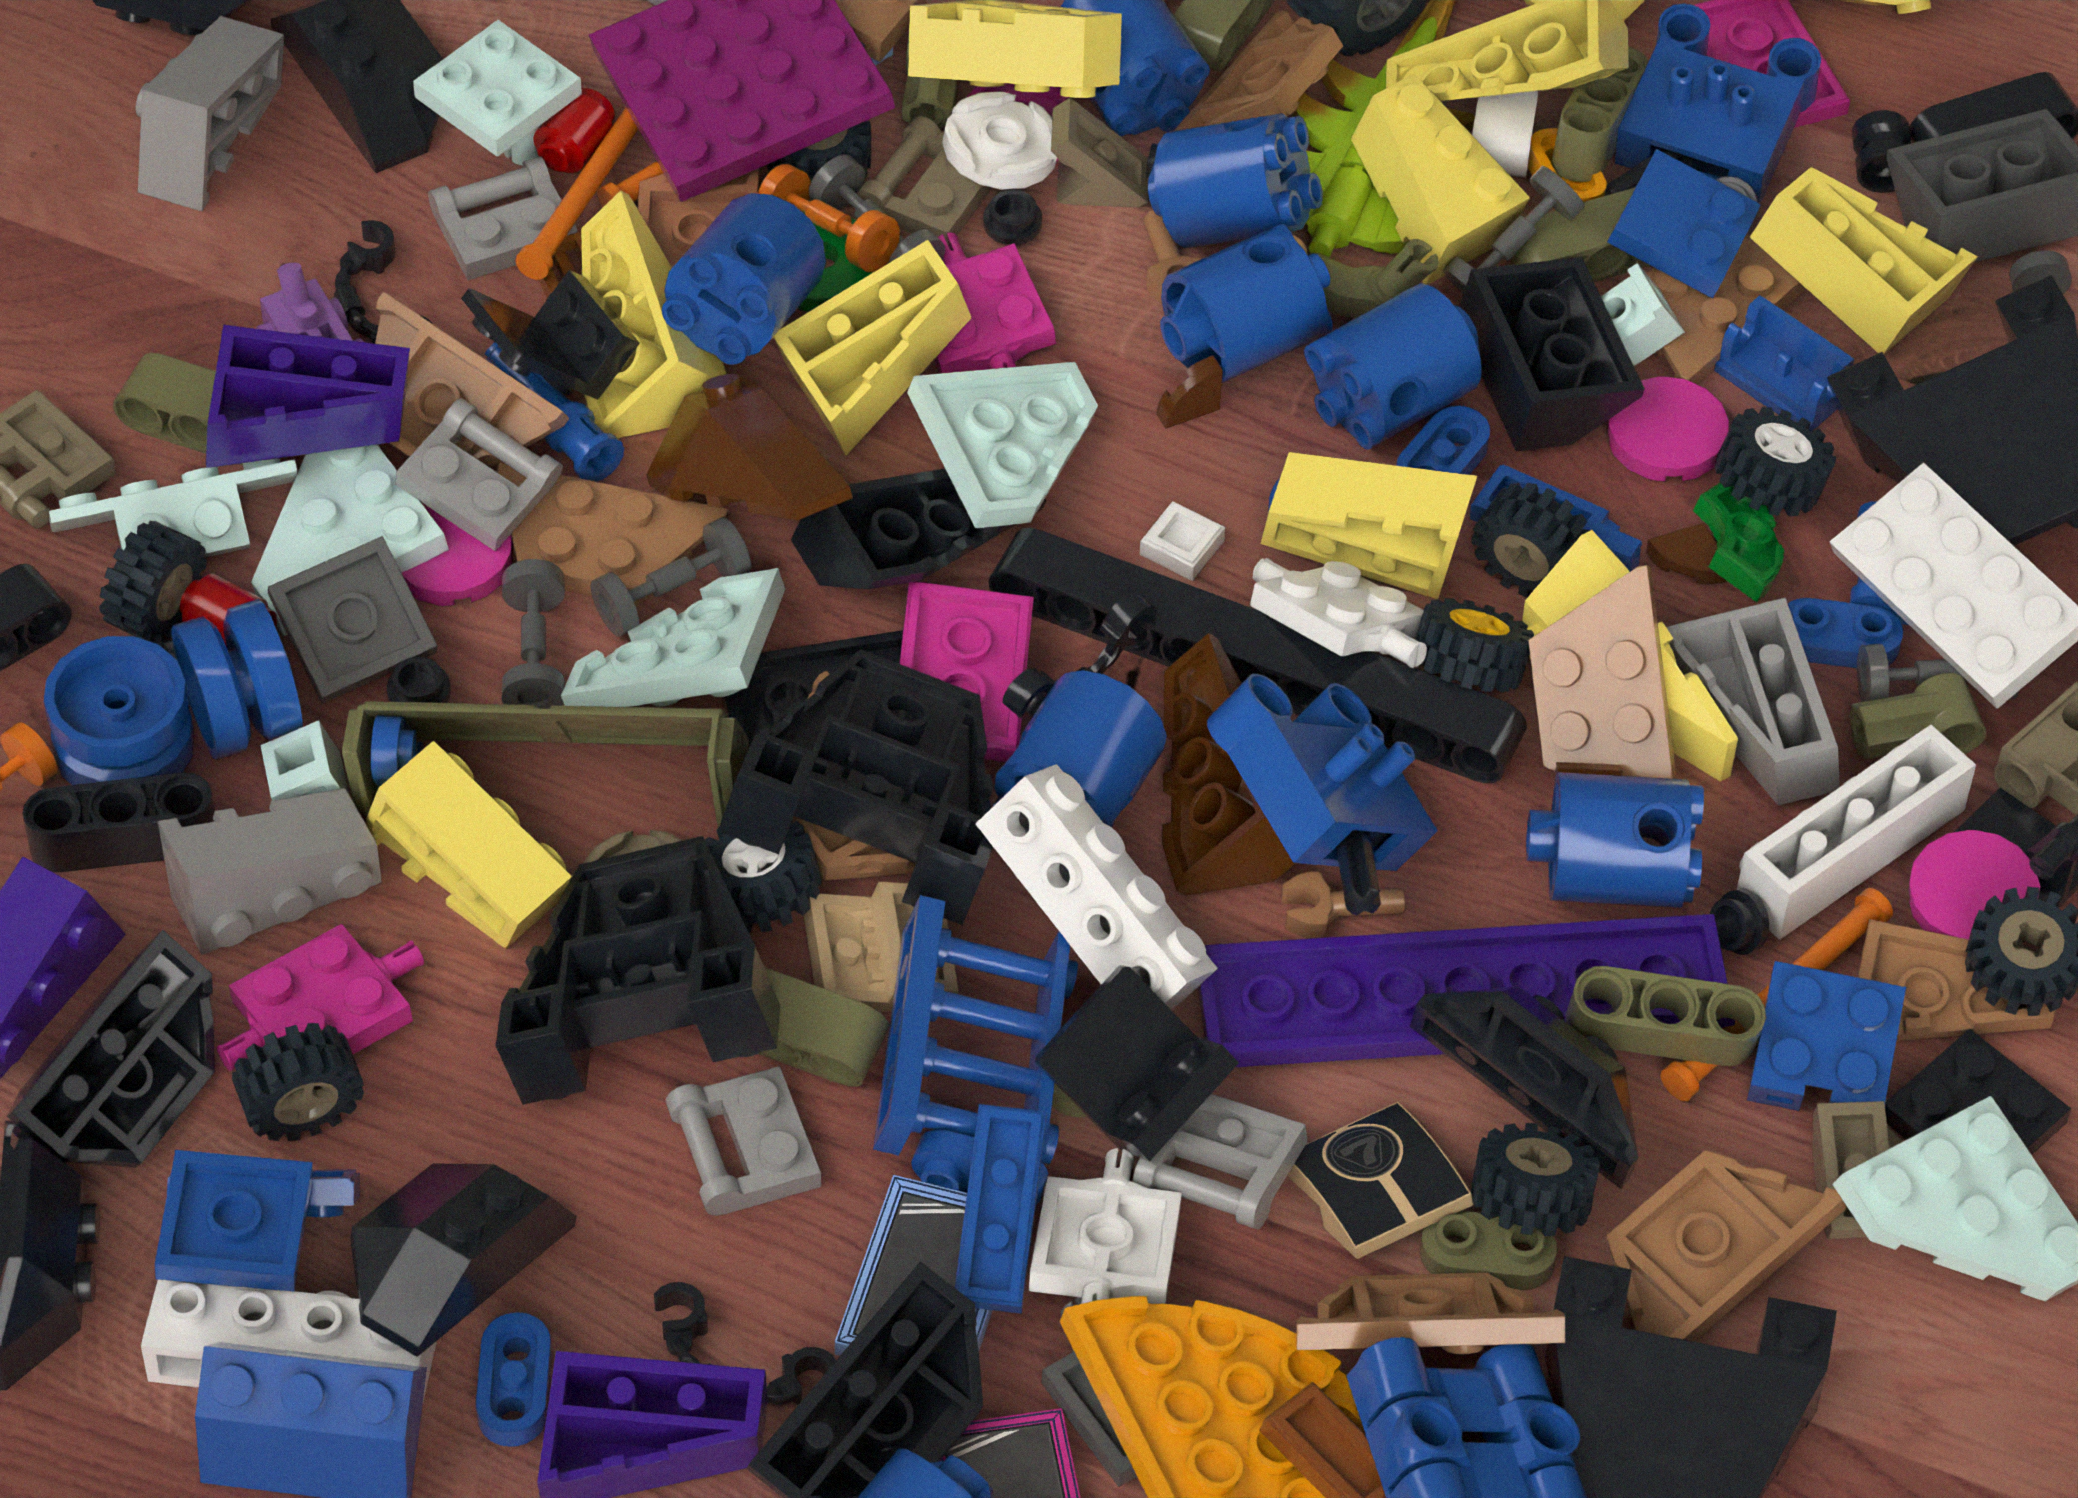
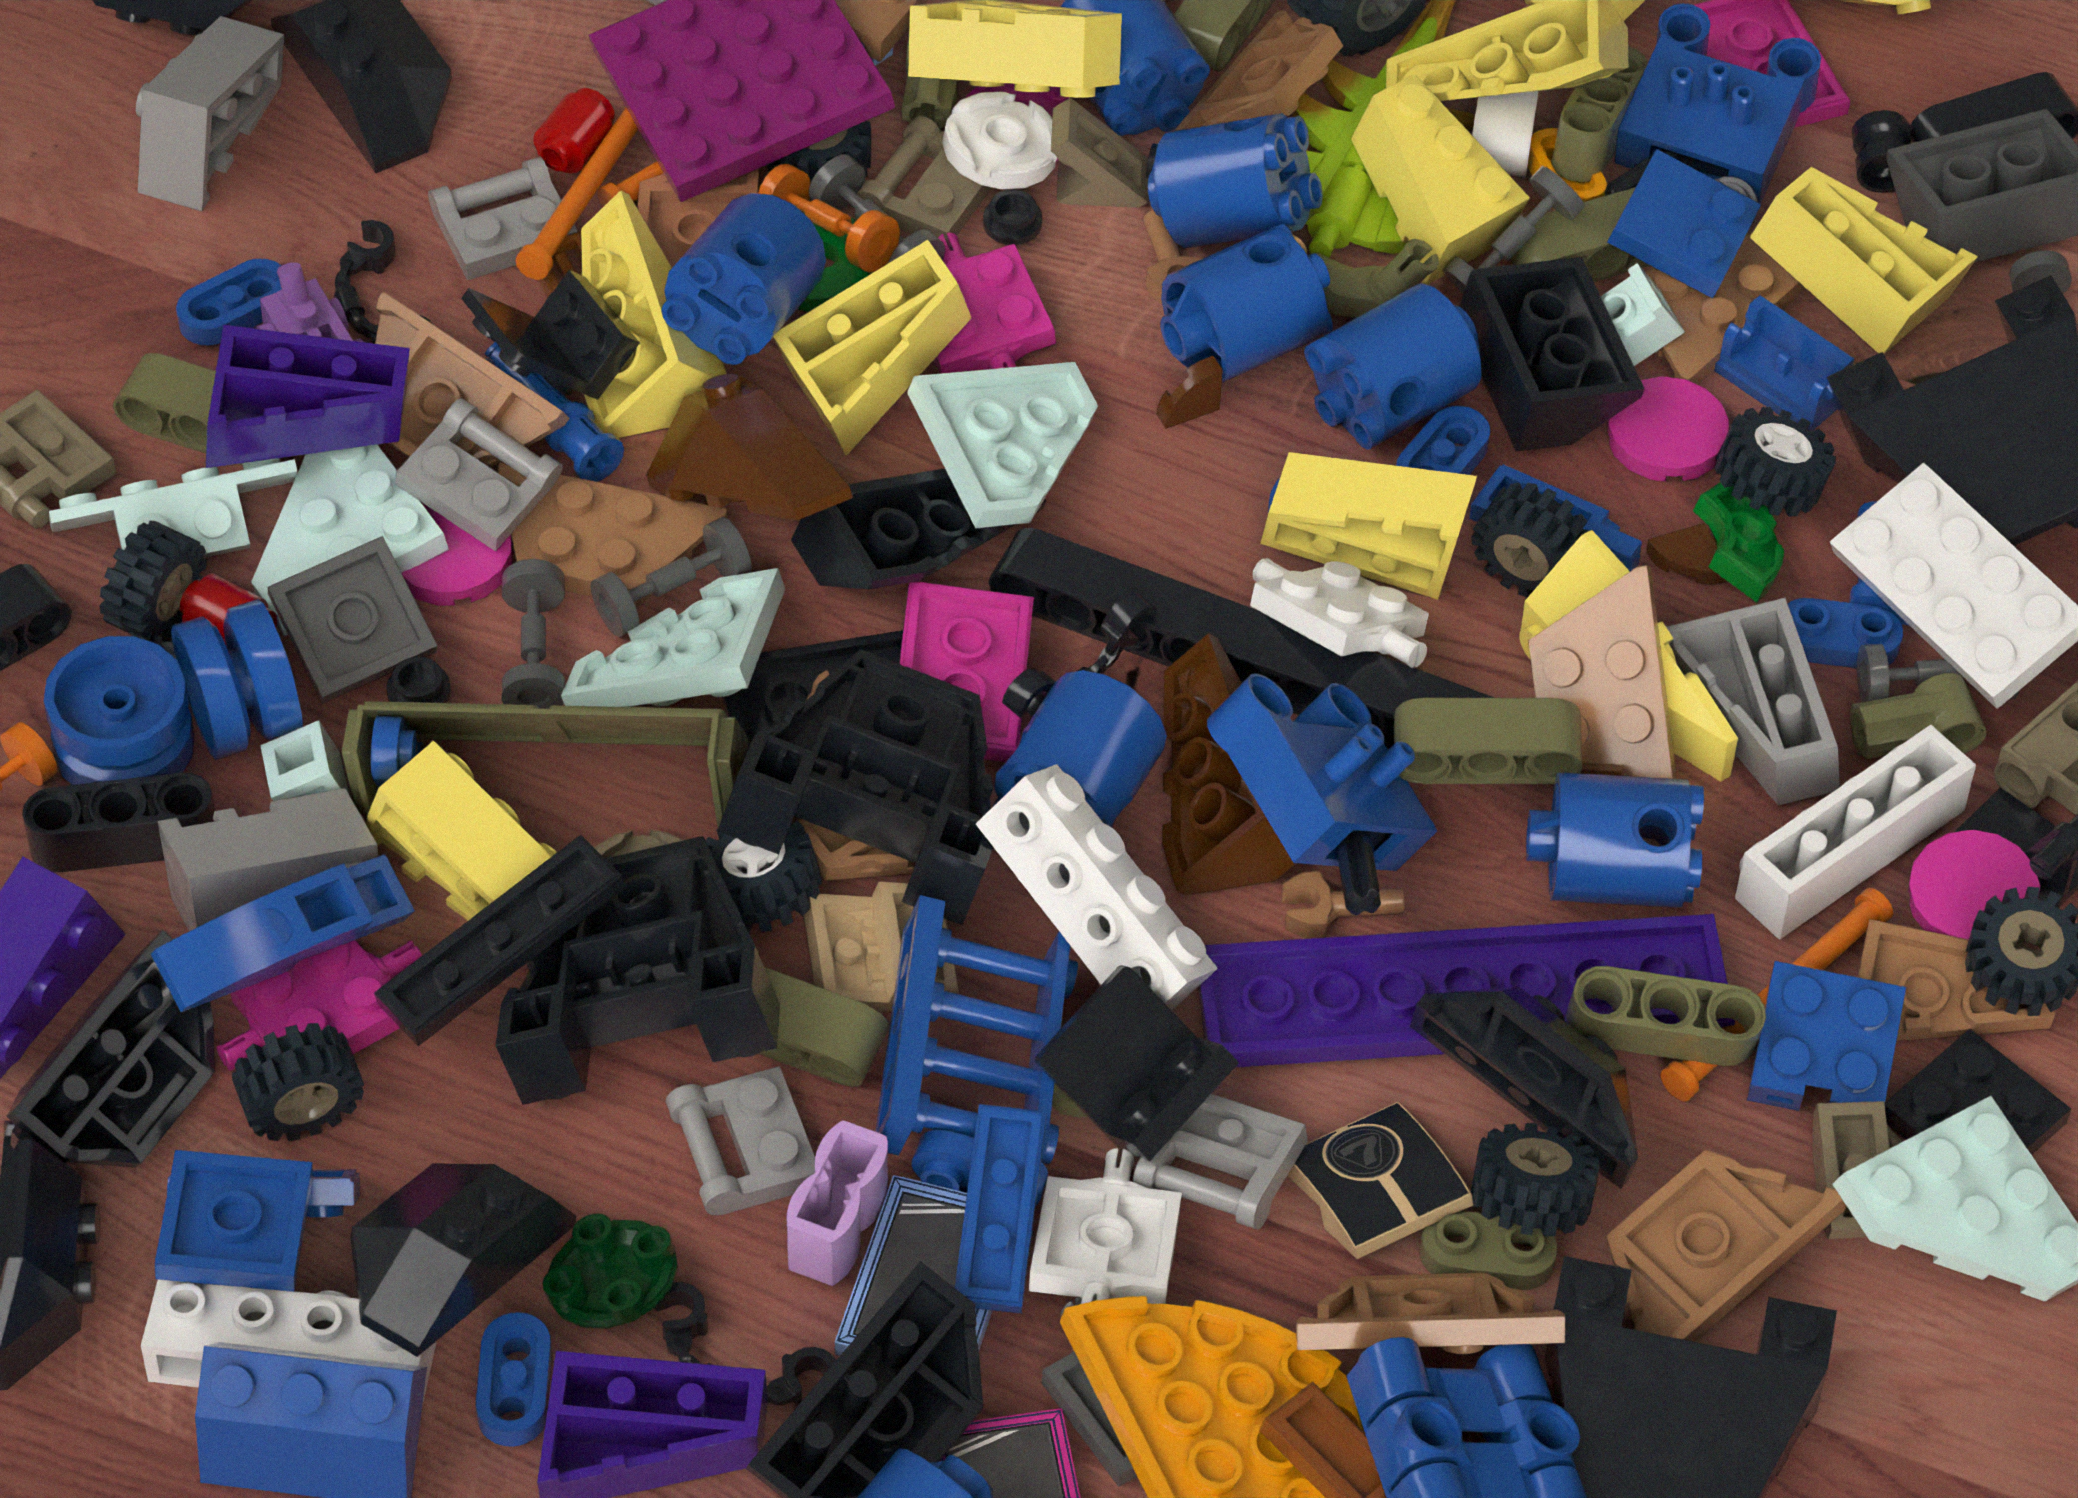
(227, 301): none -> blue plate
(281, 930): none -> blue slope
(498, 90): light aqua plate -> none
(499, 940): none -> black tile
(610, 1272): none -> dark green dish
(837, 1203): none -> lavender brick
(1182, 541): white tile -> none
(1474, 645): black wheel -> none
(1489, 740): none -> olive beam
(1741, 921): black plate -> none

